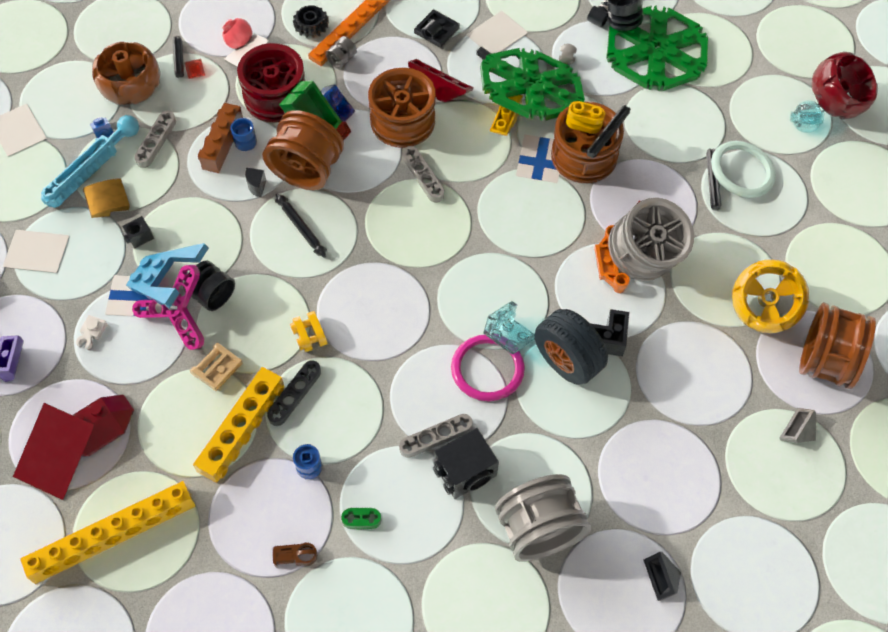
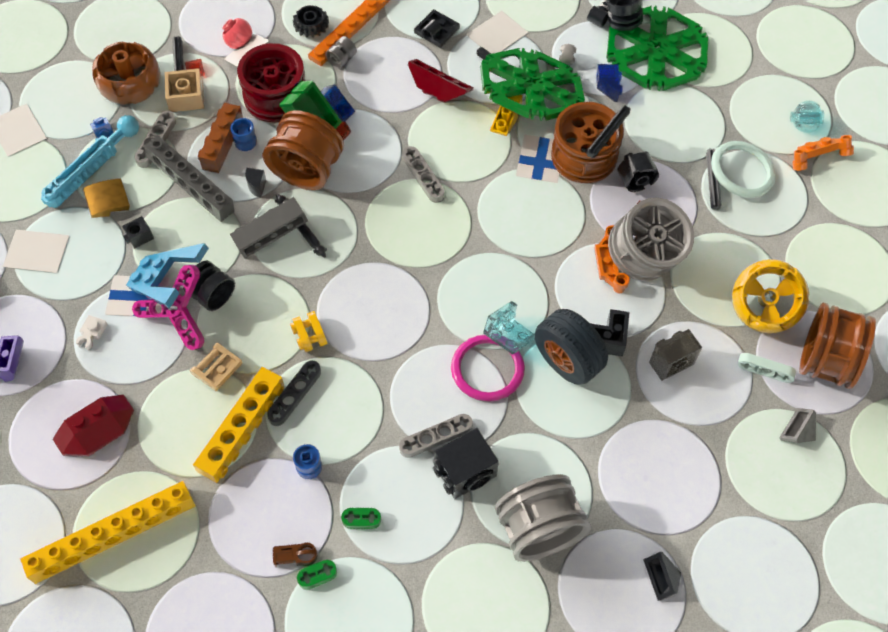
(53, 451): dark red sticker -> none
(184, 90): none -> tan brick
(189, 178): none -> dark grey brick
(268, 227): none -> dark grey brick
(314, 570): none -> green beam
(395, 107): dark orange wheel -> none
(585, 117): yellow brick -> none
(608, 80): none -> clear blue slope
(637, 171): none -> black brick
(675, 354): none -> clear smoke brick
(767, 367): none -> light aqua beam
(821, 147): none -> orange plate
(842, 75): dark red wheel -> none

